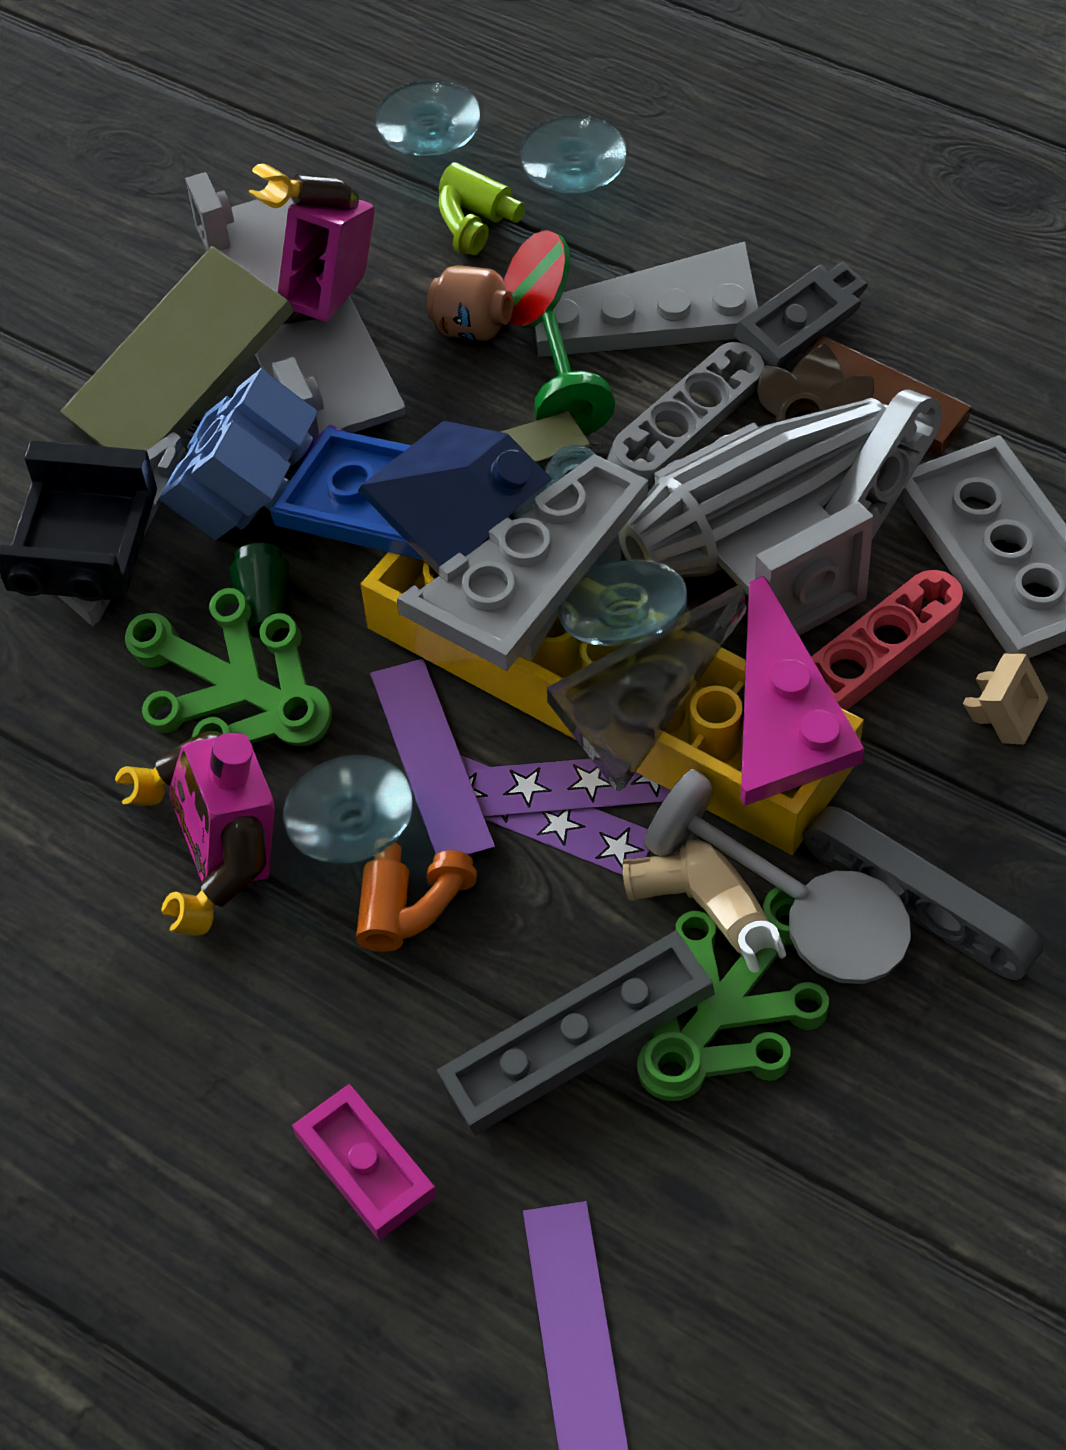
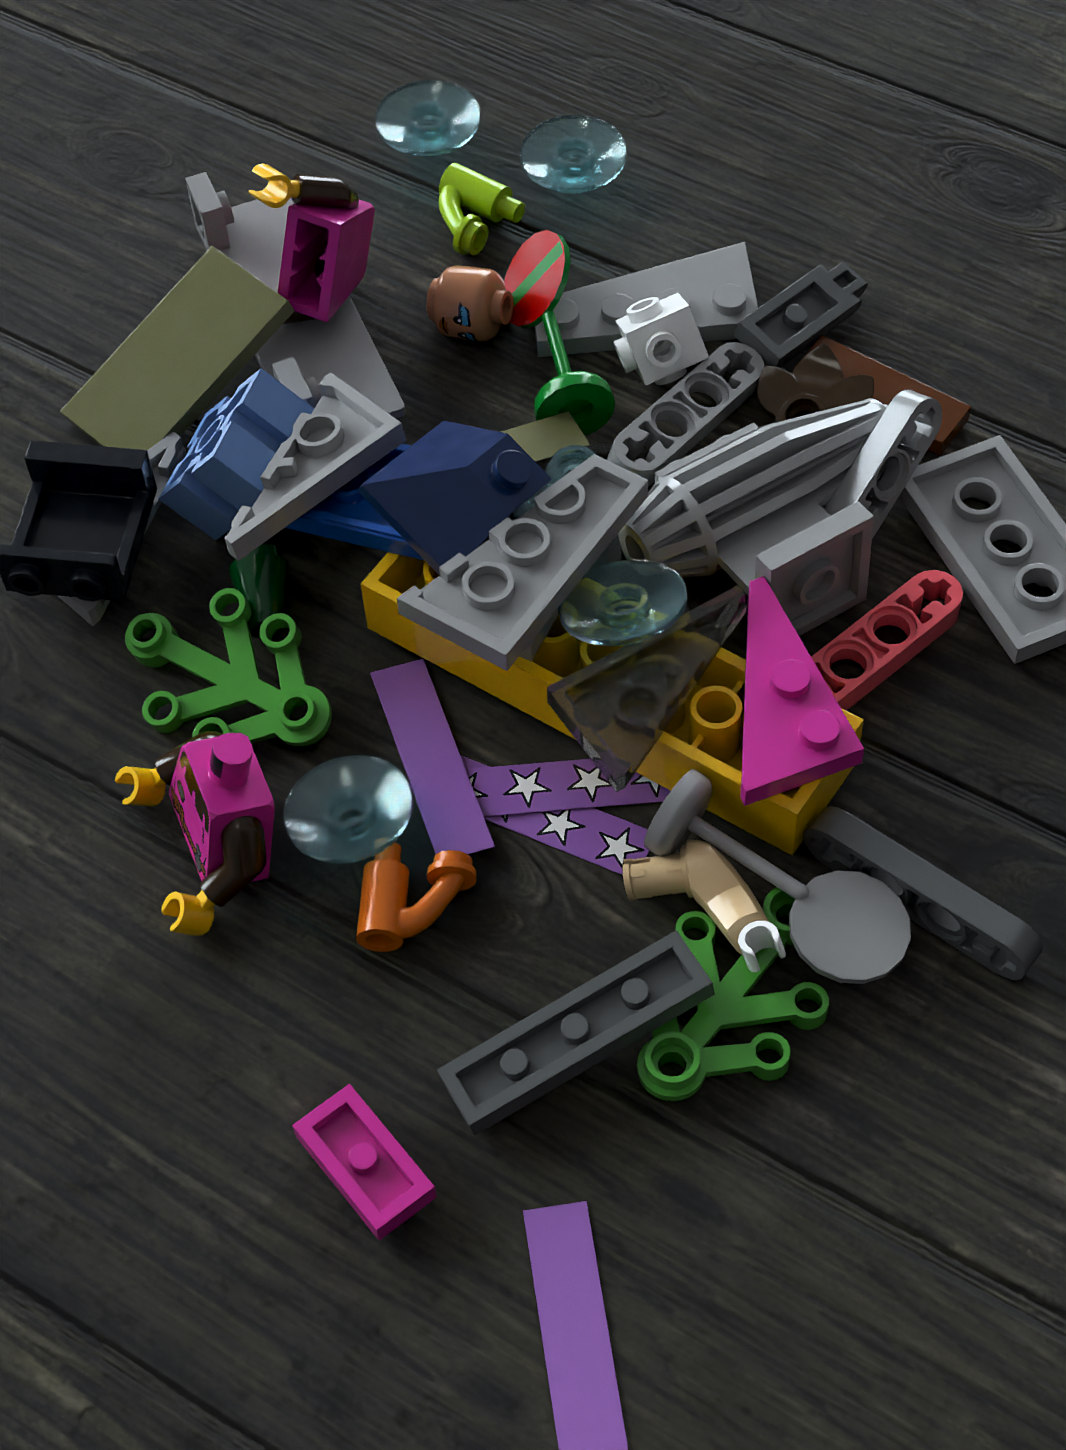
(319, 457): none -> light grey wing
(659, 339): none -> white brick
(1009, 699): tan tile -> none

